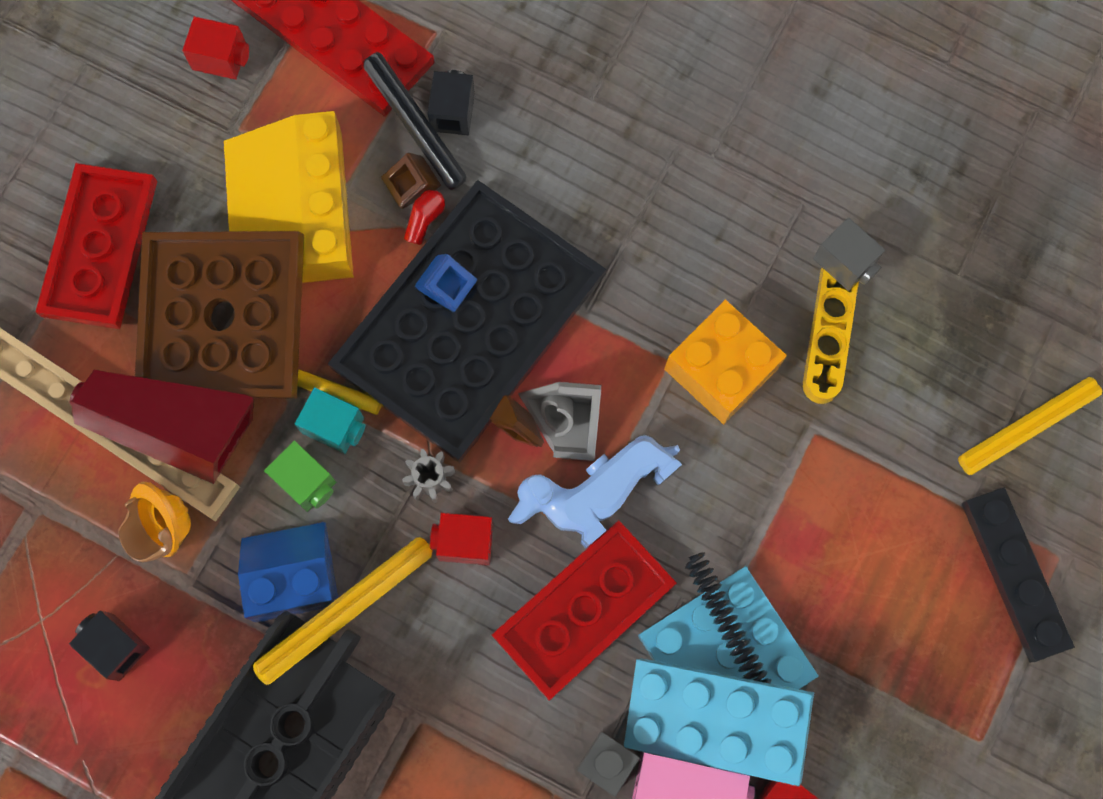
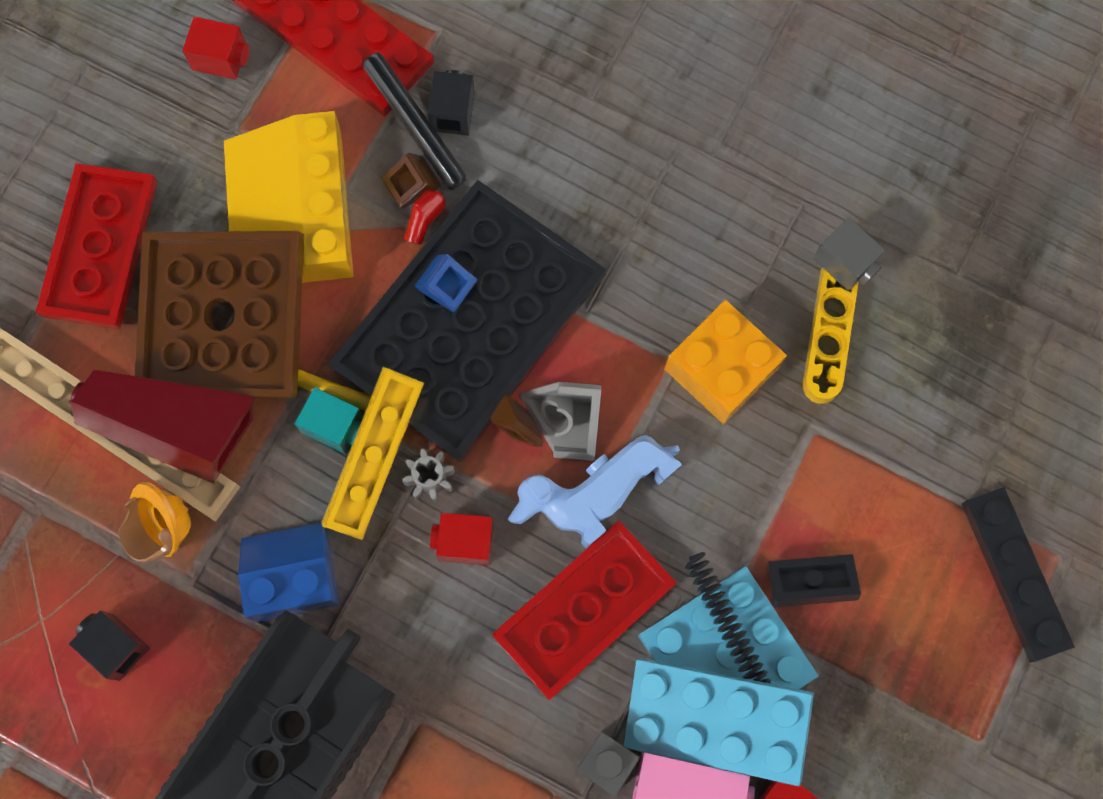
(301, 477): bright green brick -> none
(341, 611): yellow axle -> none
(372, 453): none -> yellow tile
(813, 580): none -> black plate
(1029, 425): yellow axle -> none

